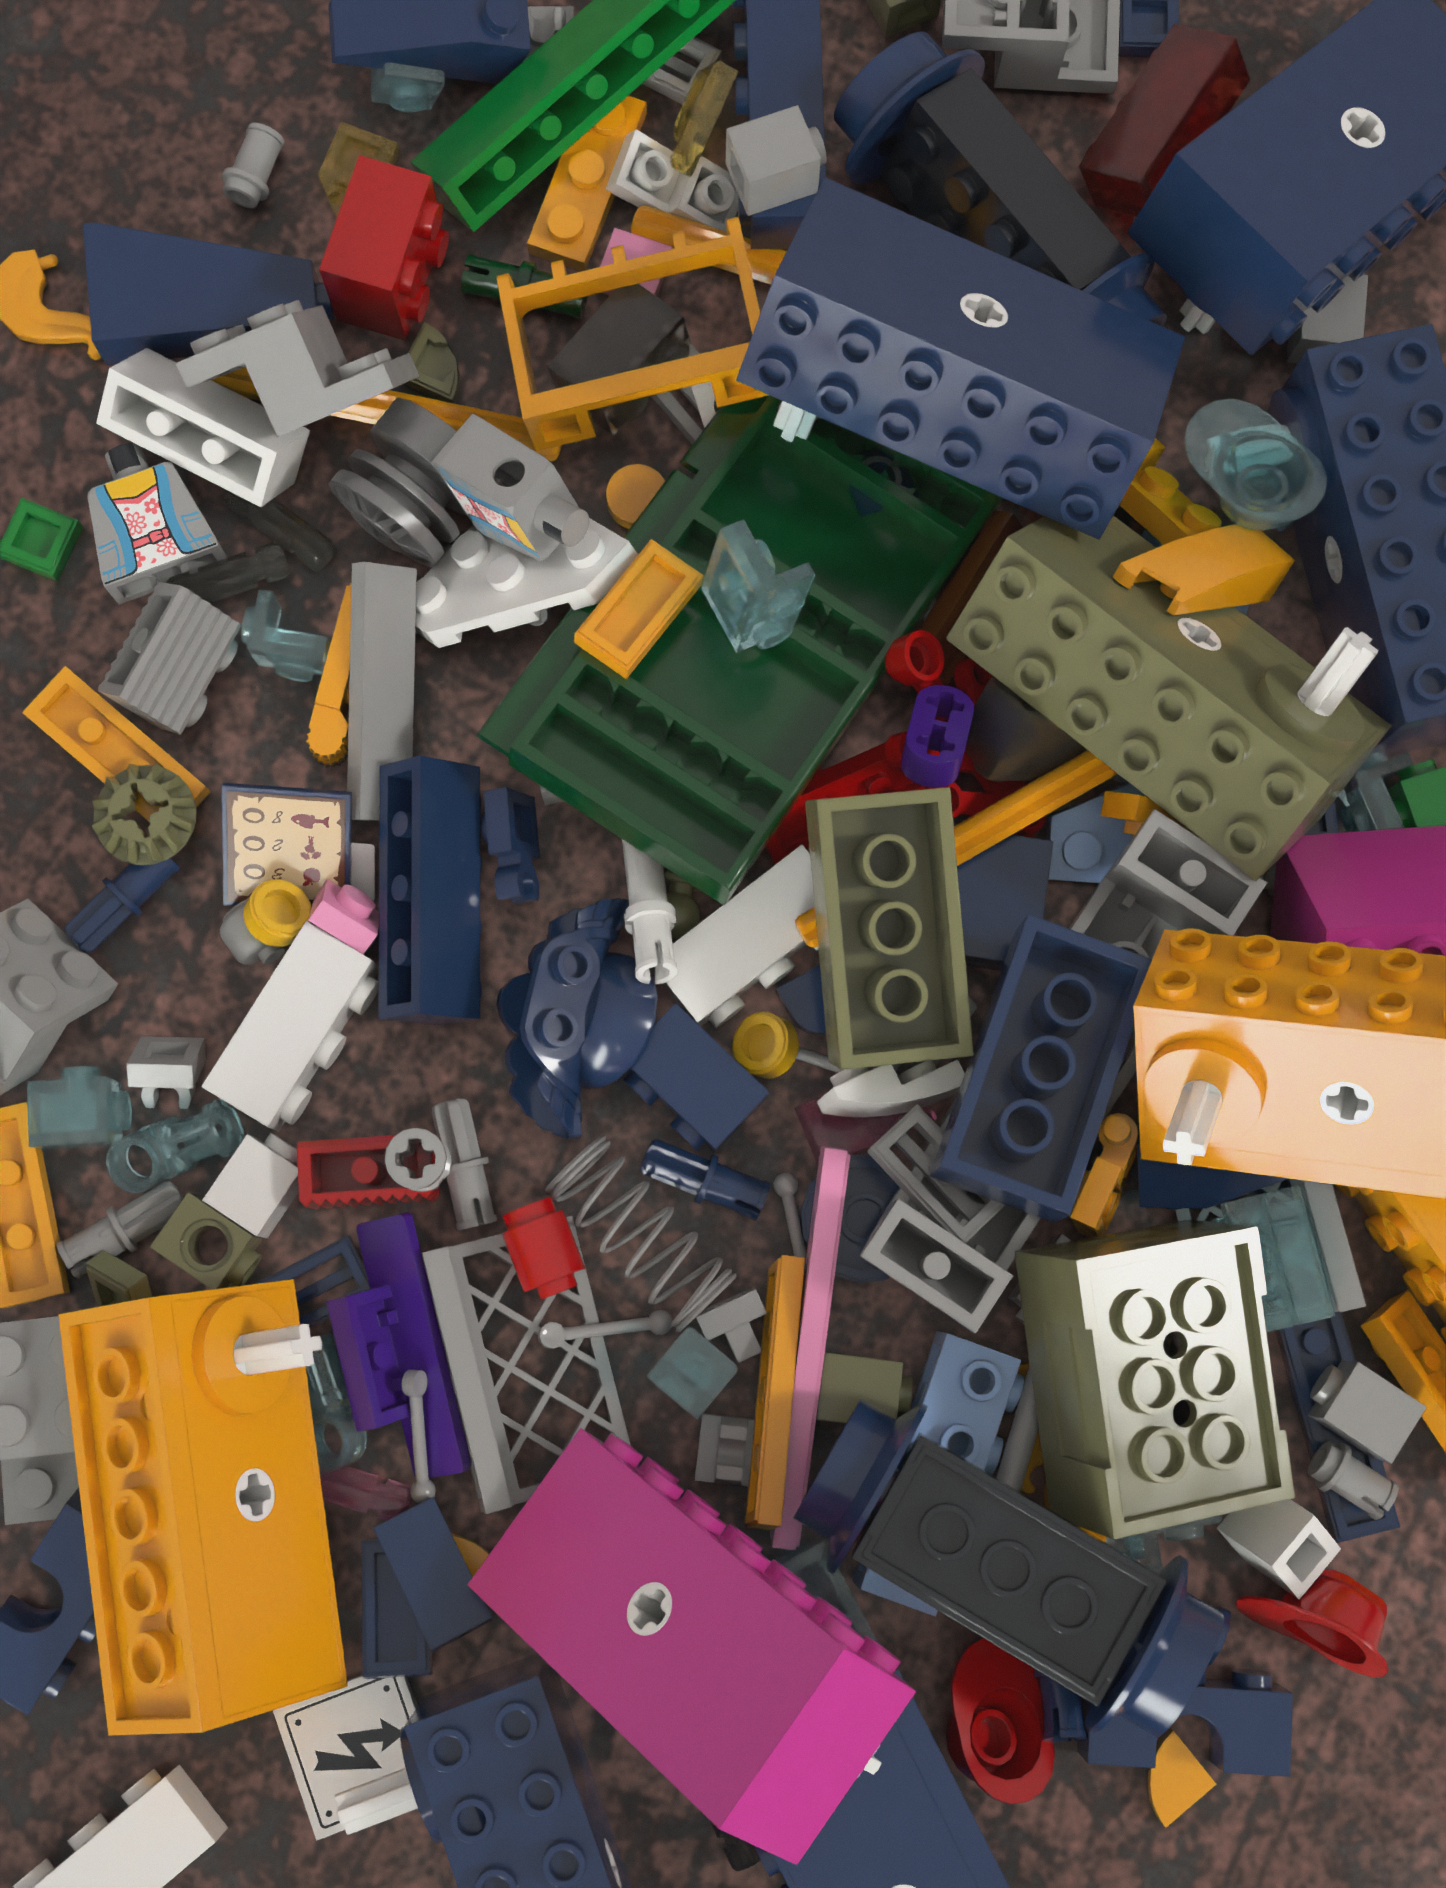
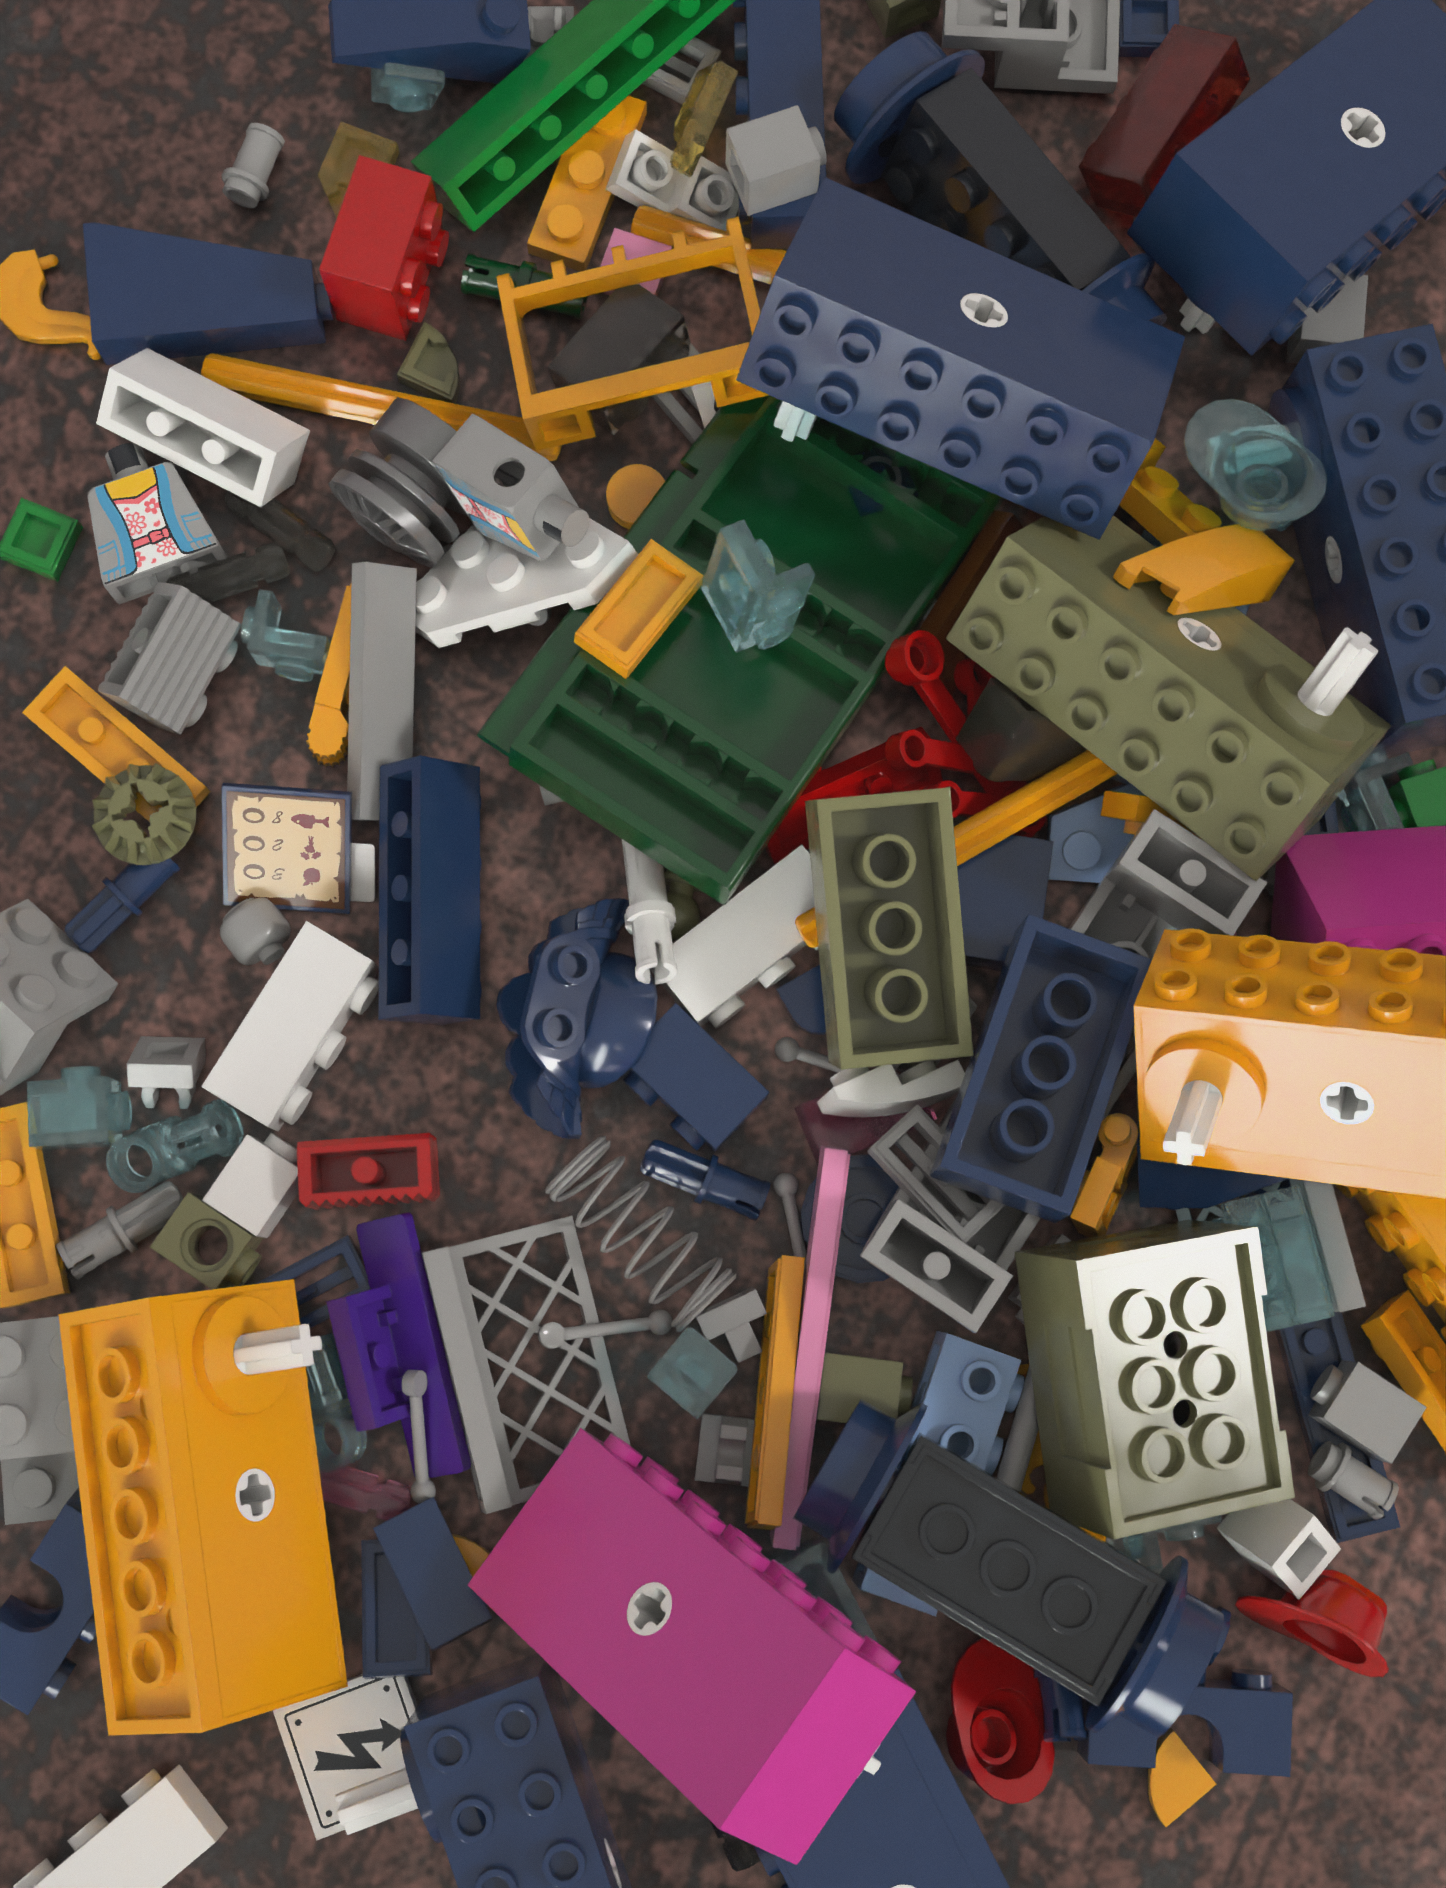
(115, 1280): olive tile -> none
(276, 912): yellow tile -> none
(295, 365): light grey bracket -> none
(346, 915): bright pink plate -> none
(403, 1146): light grey bush -> none
(467, 1175): light grey axle -> none
(512, 836): dark blue plate -> none
(542, 1248): red brick -> none
(765, 1045): yellow tile -> none
(941, 736): dark purple beam -> none

